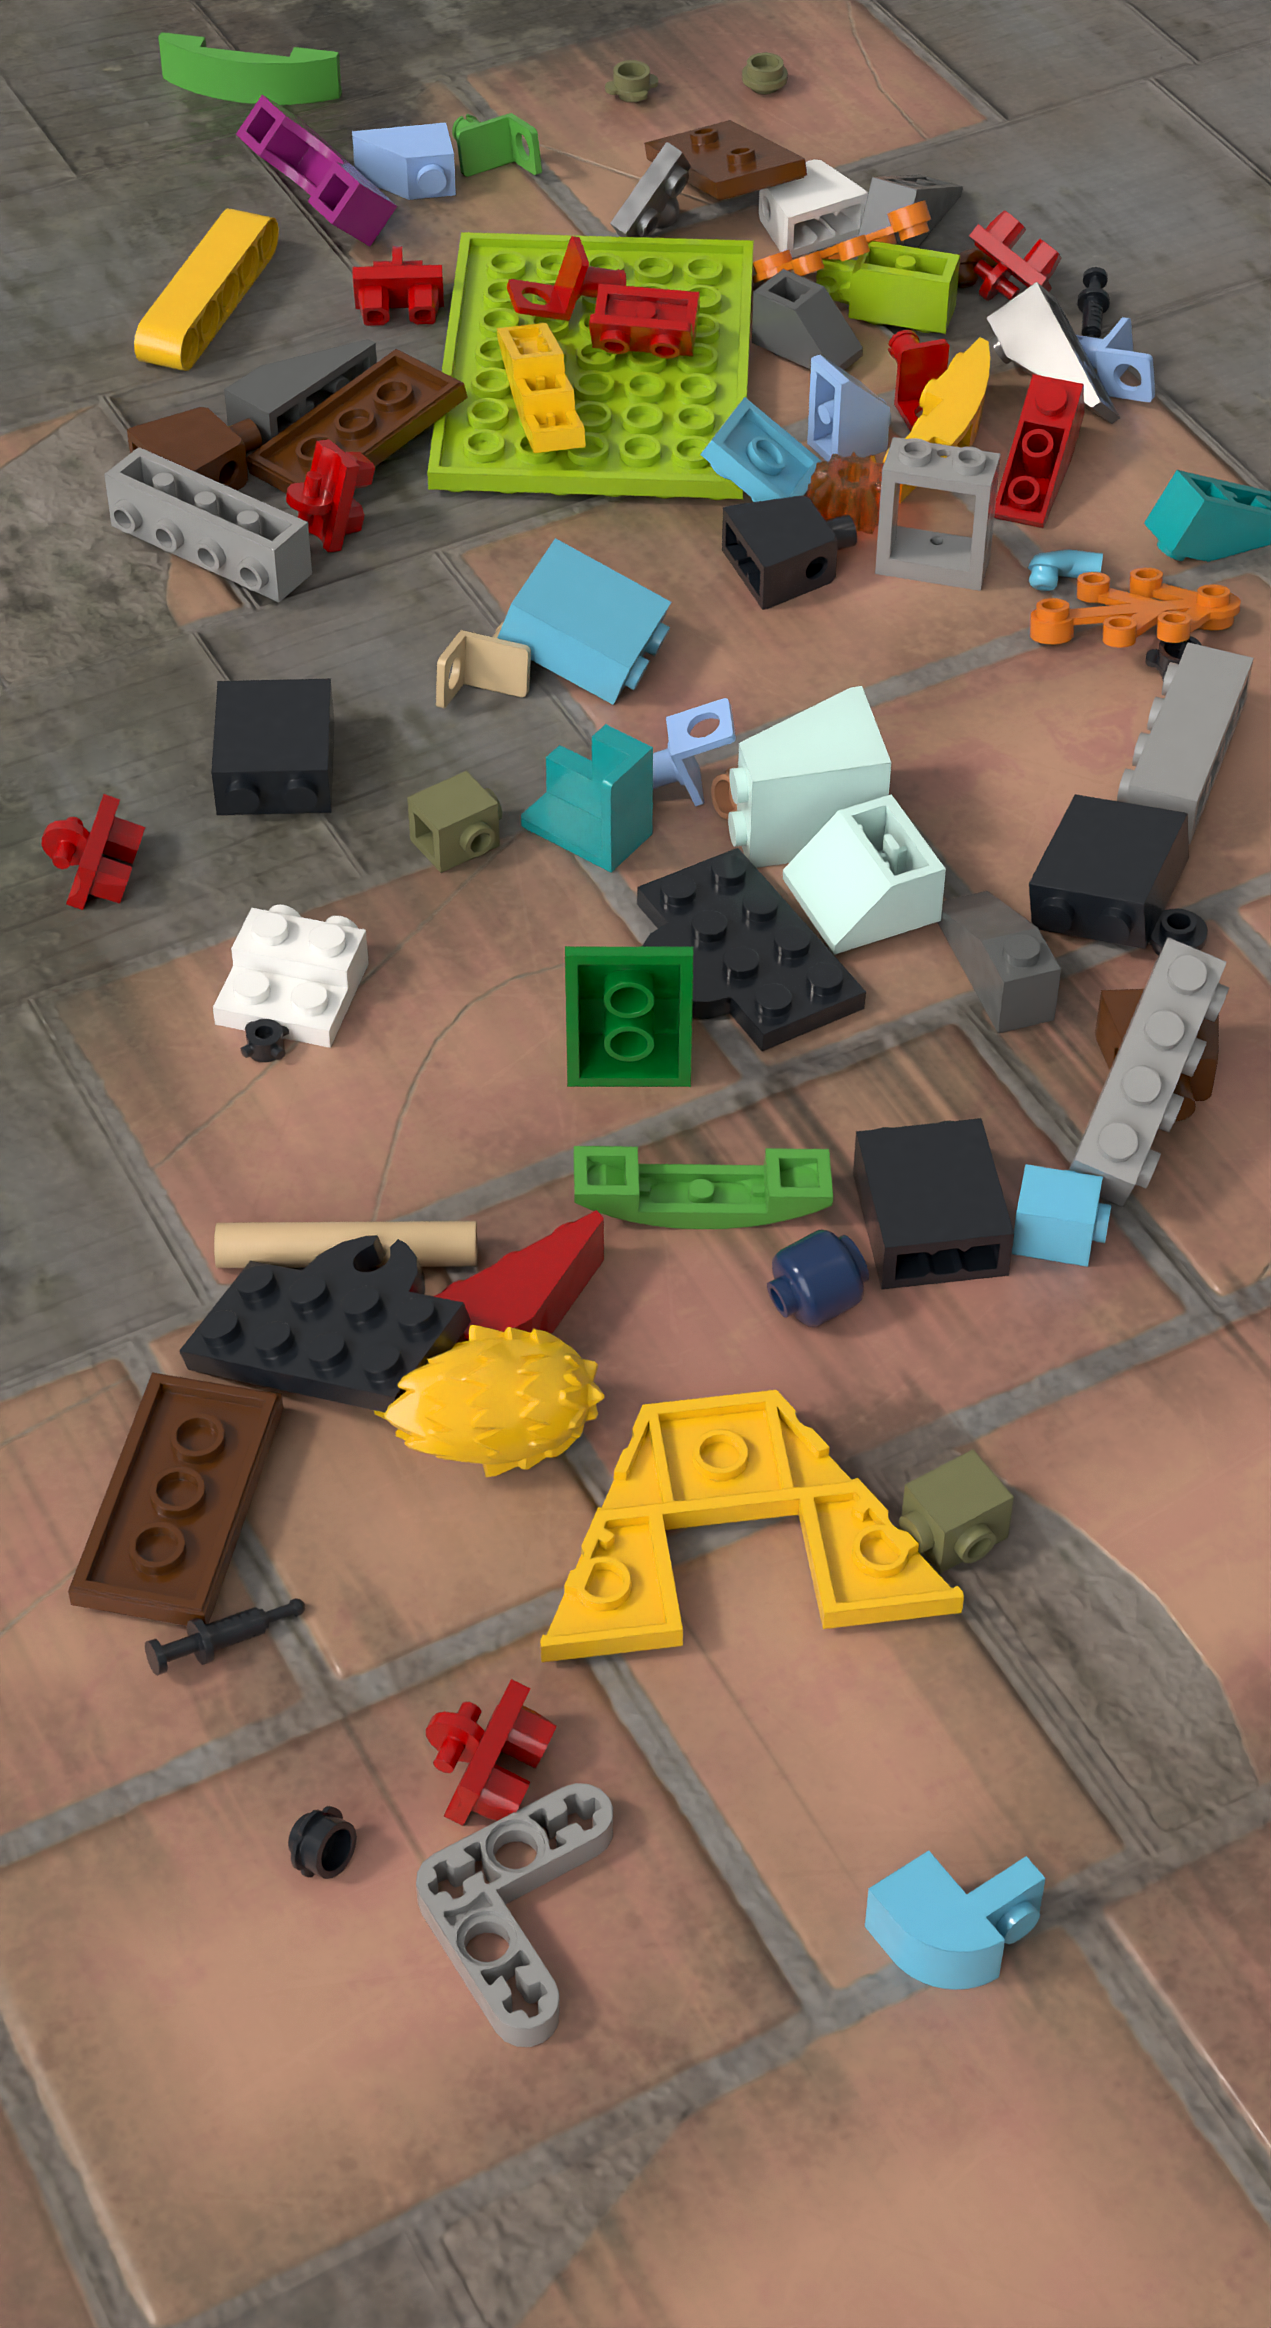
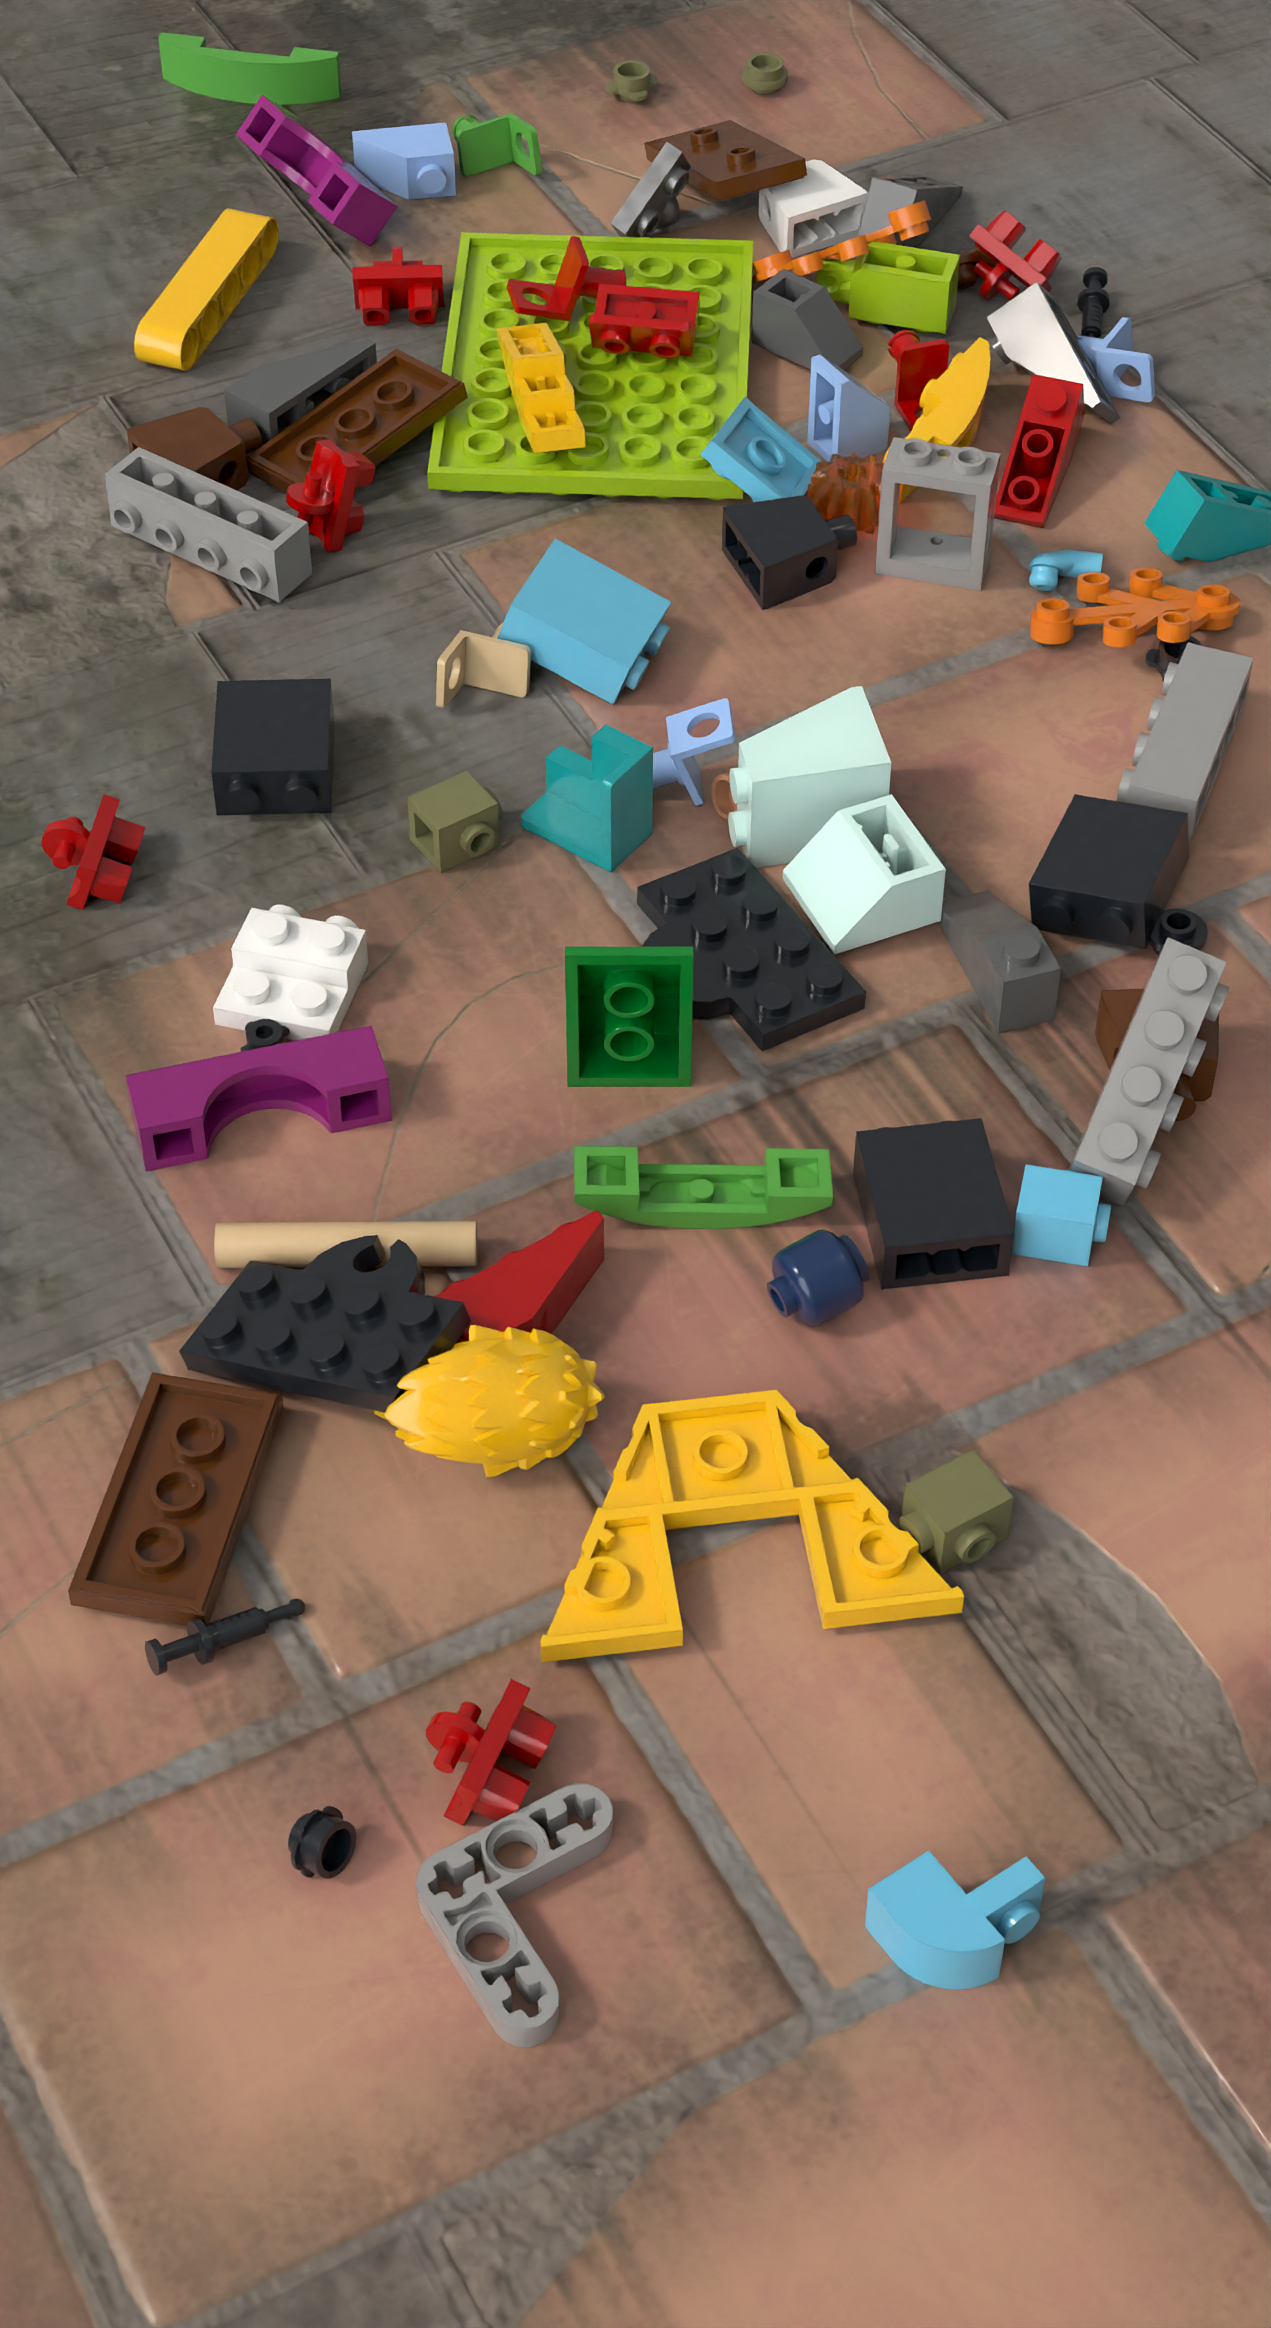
(326, 1076): none -> magenta arch

